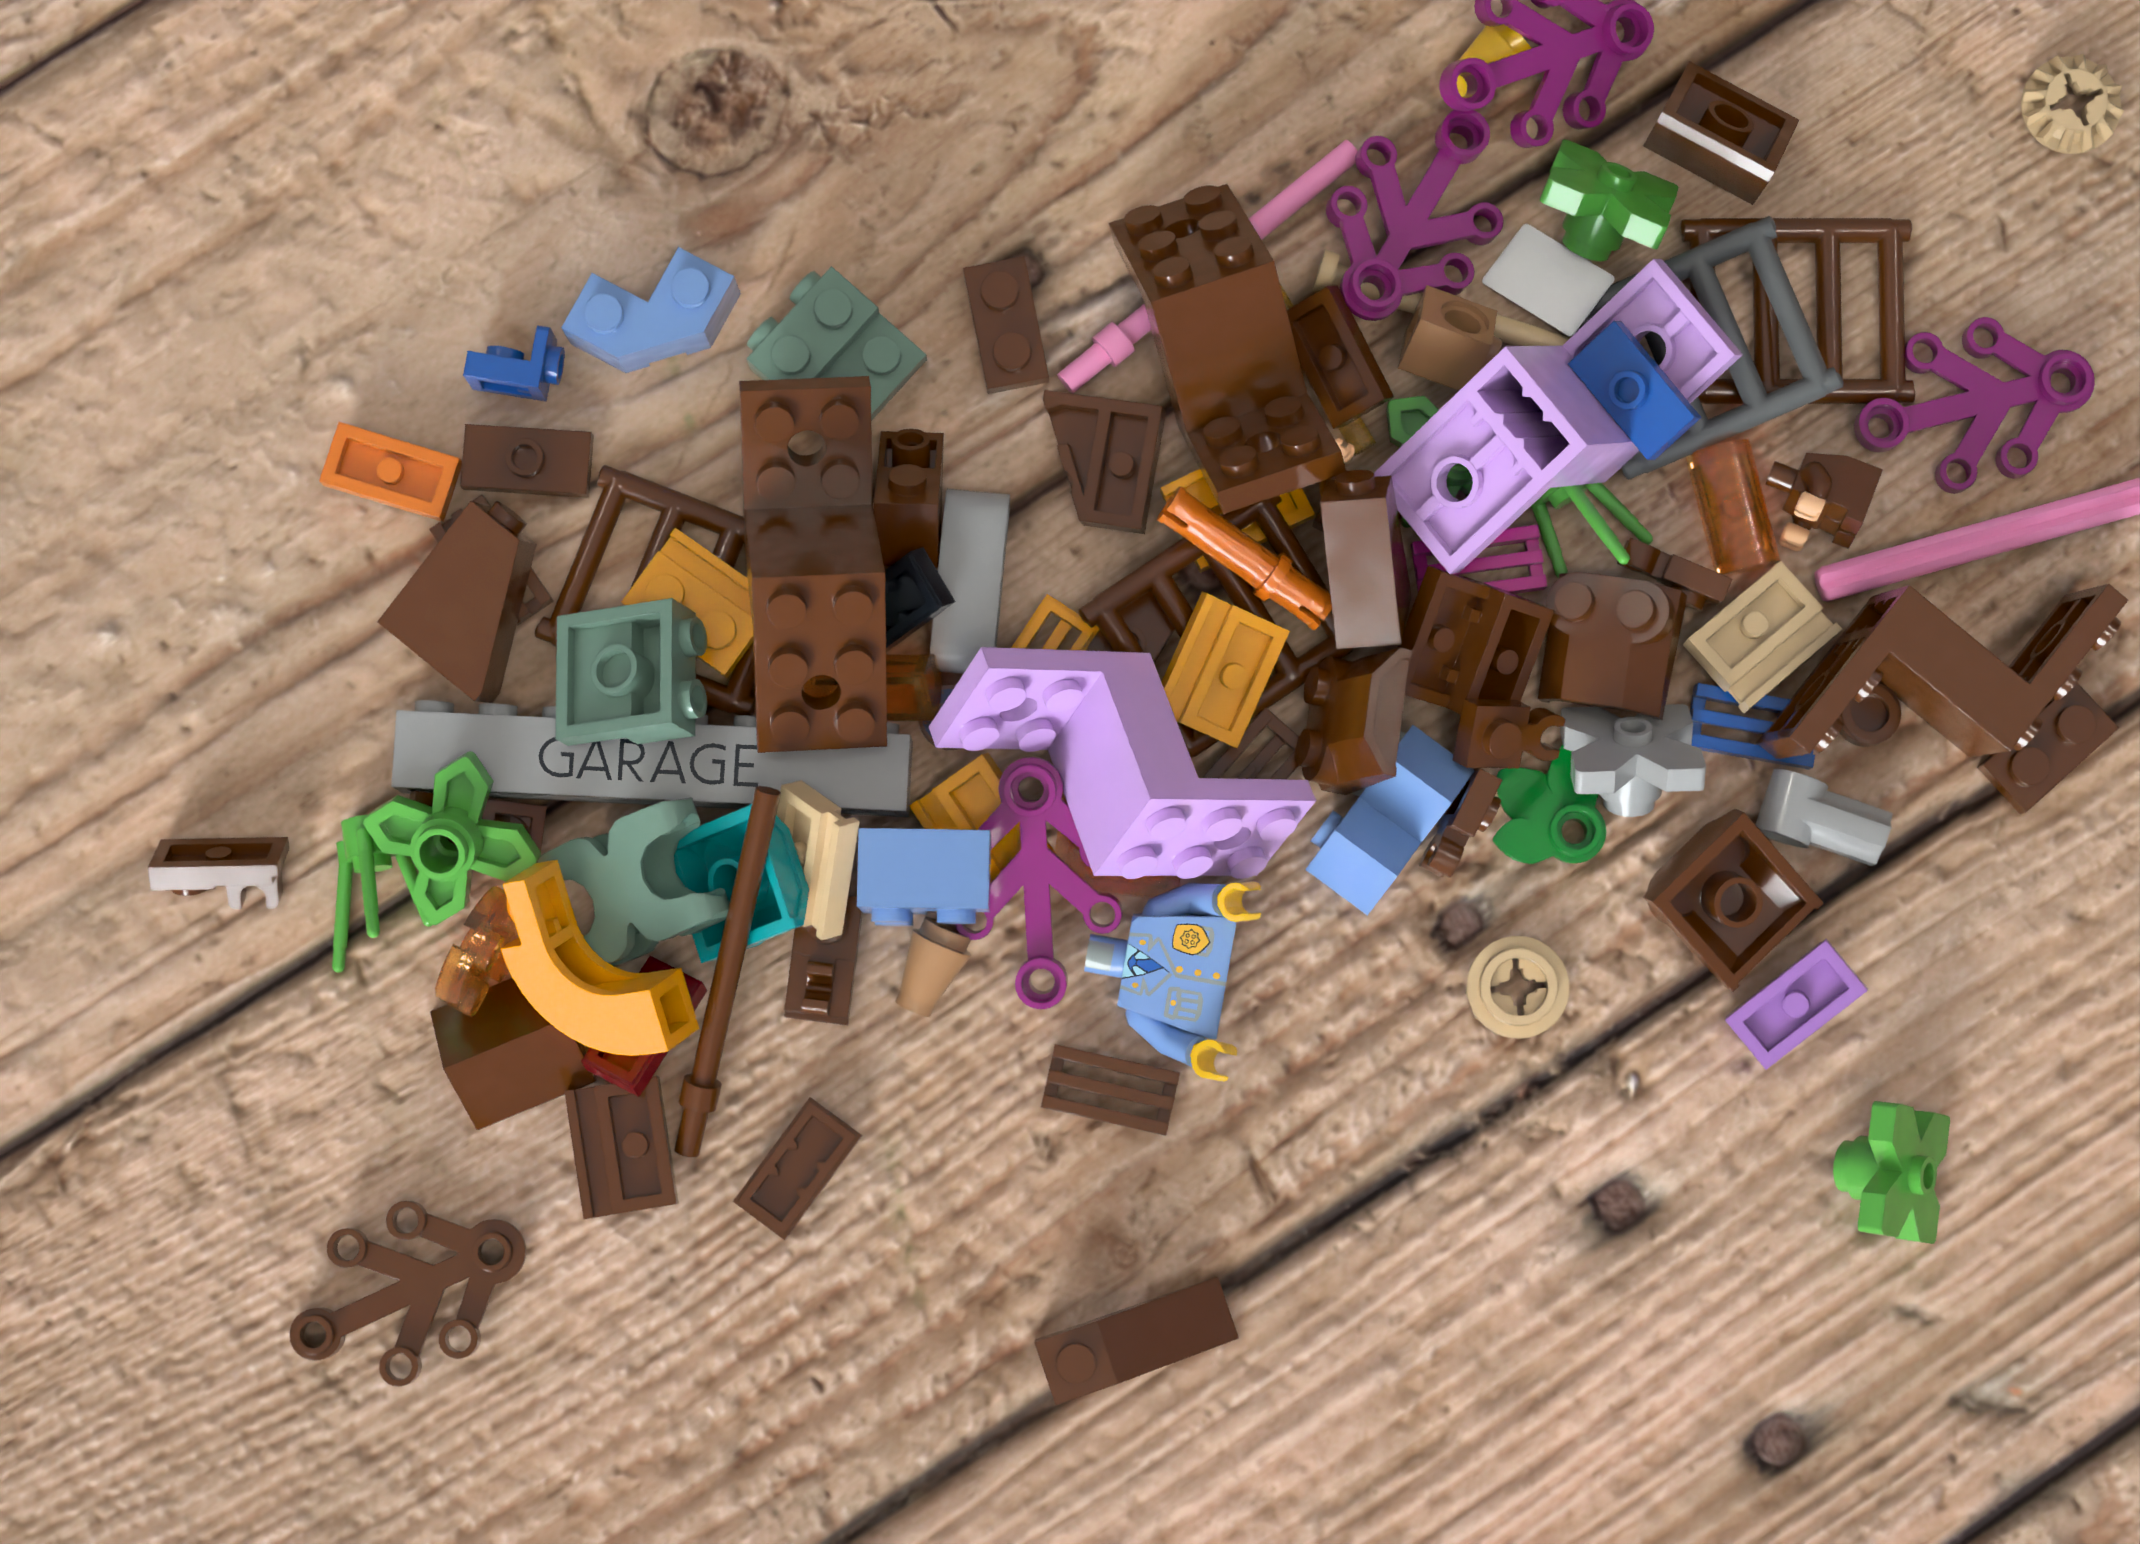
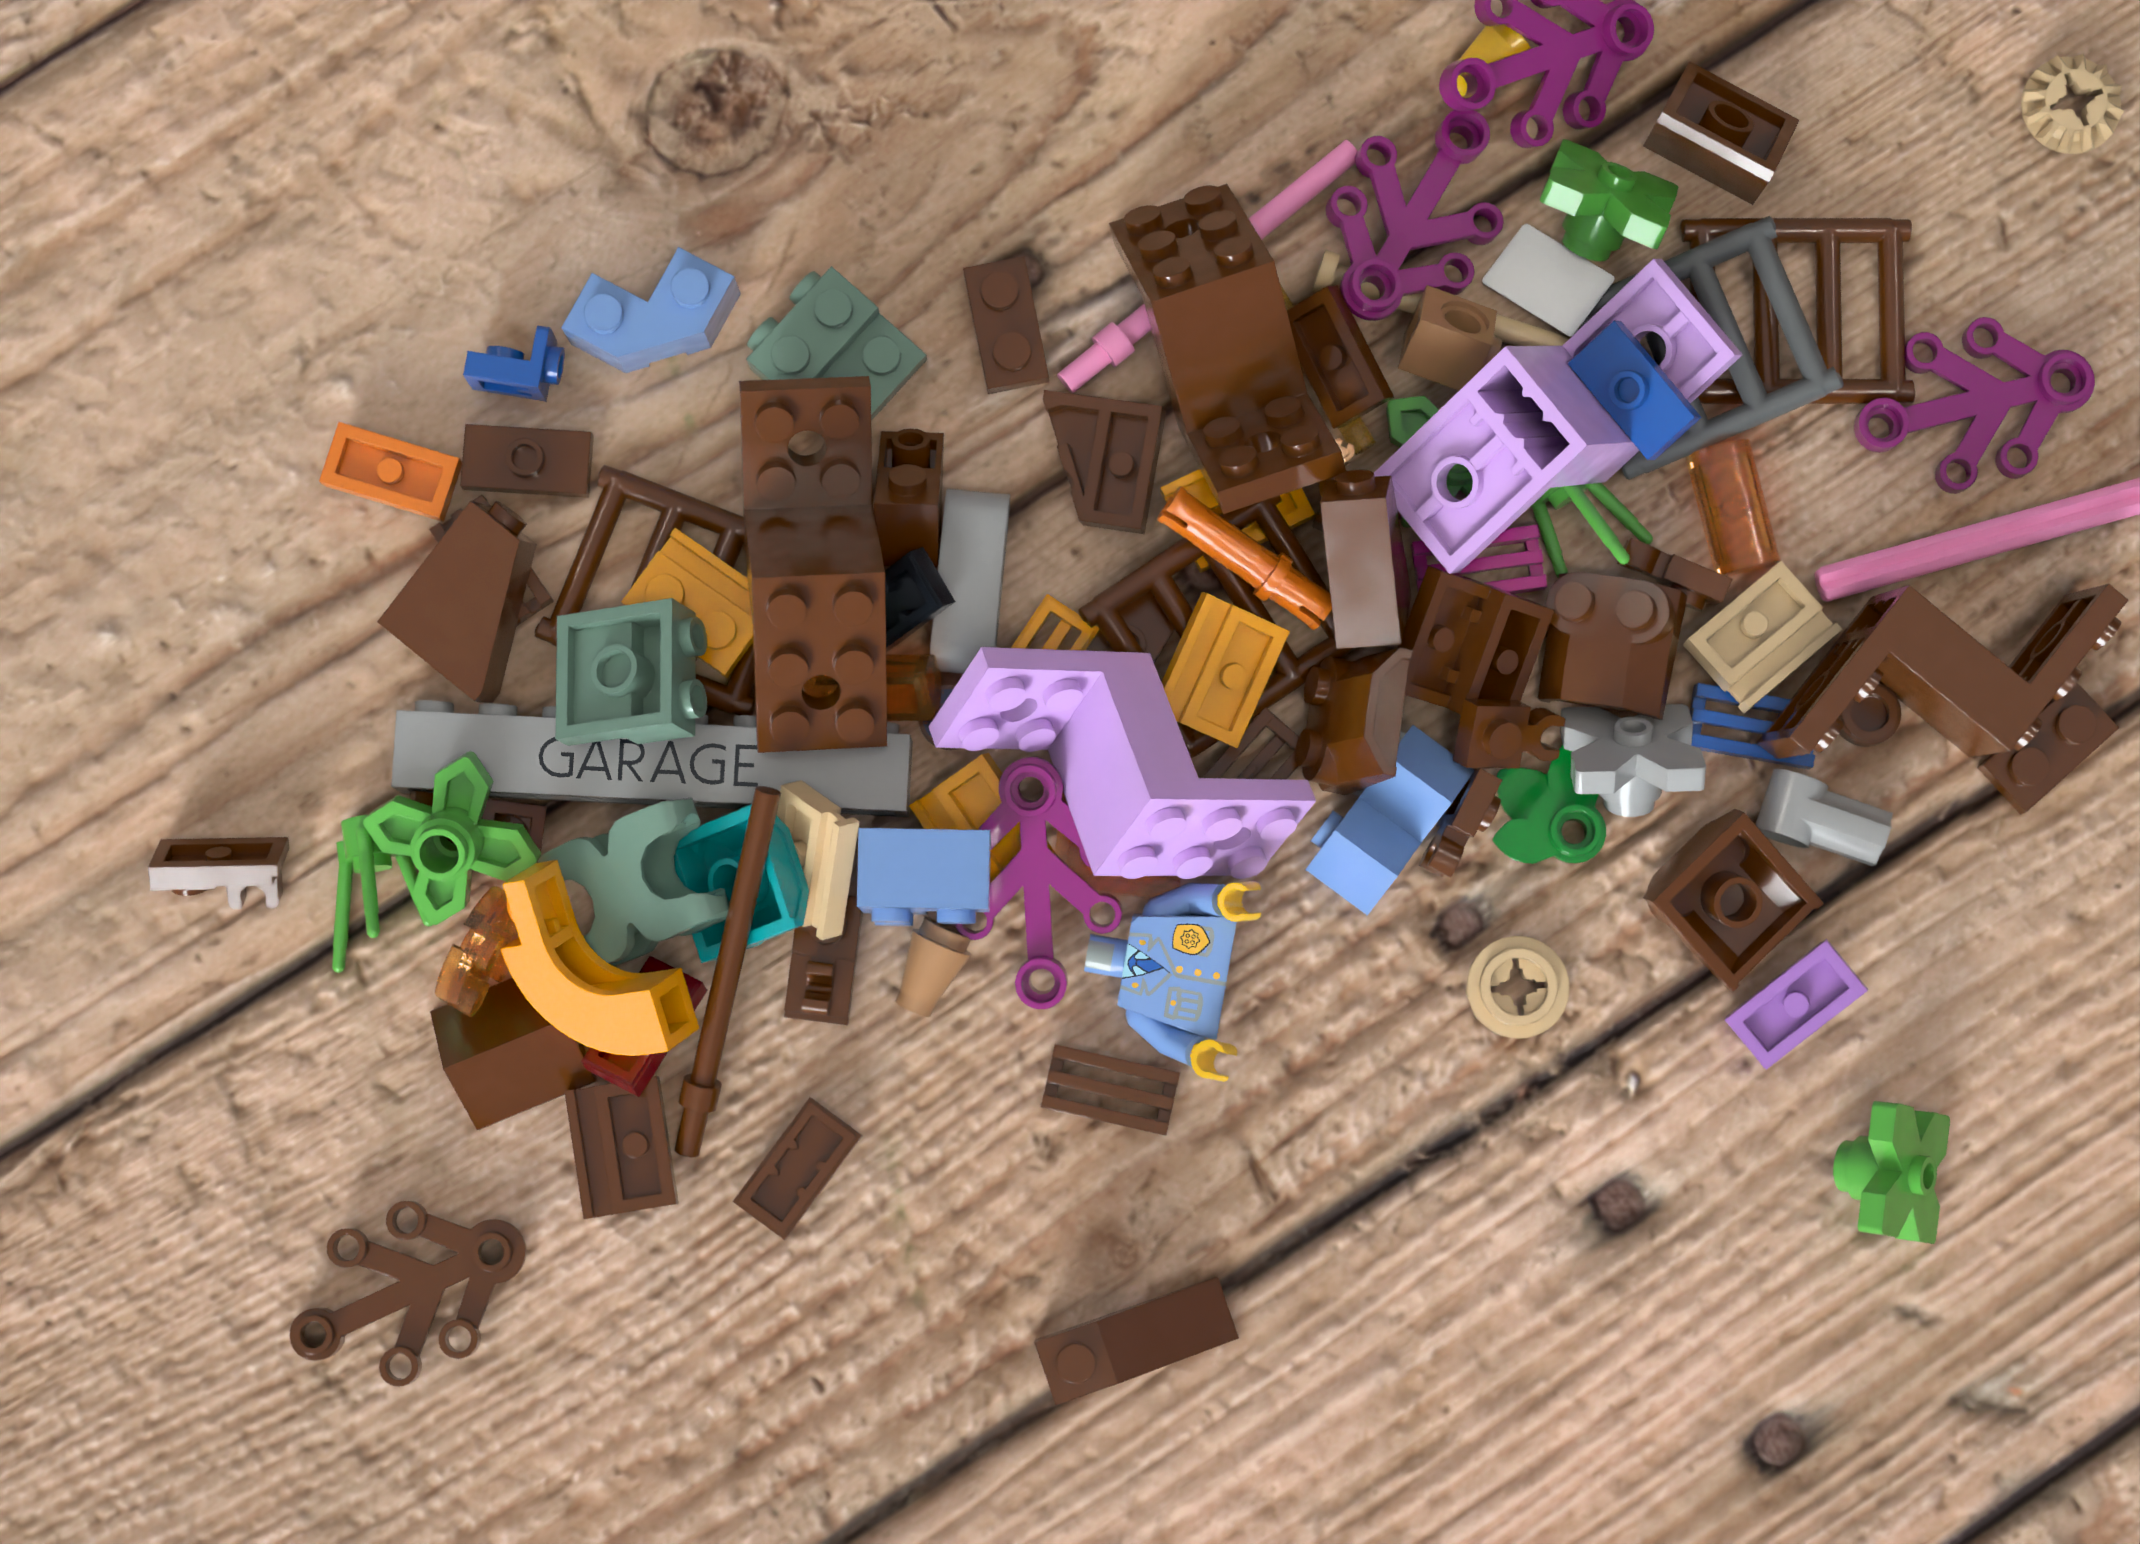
(1826, 495): reddish brown piece -> none

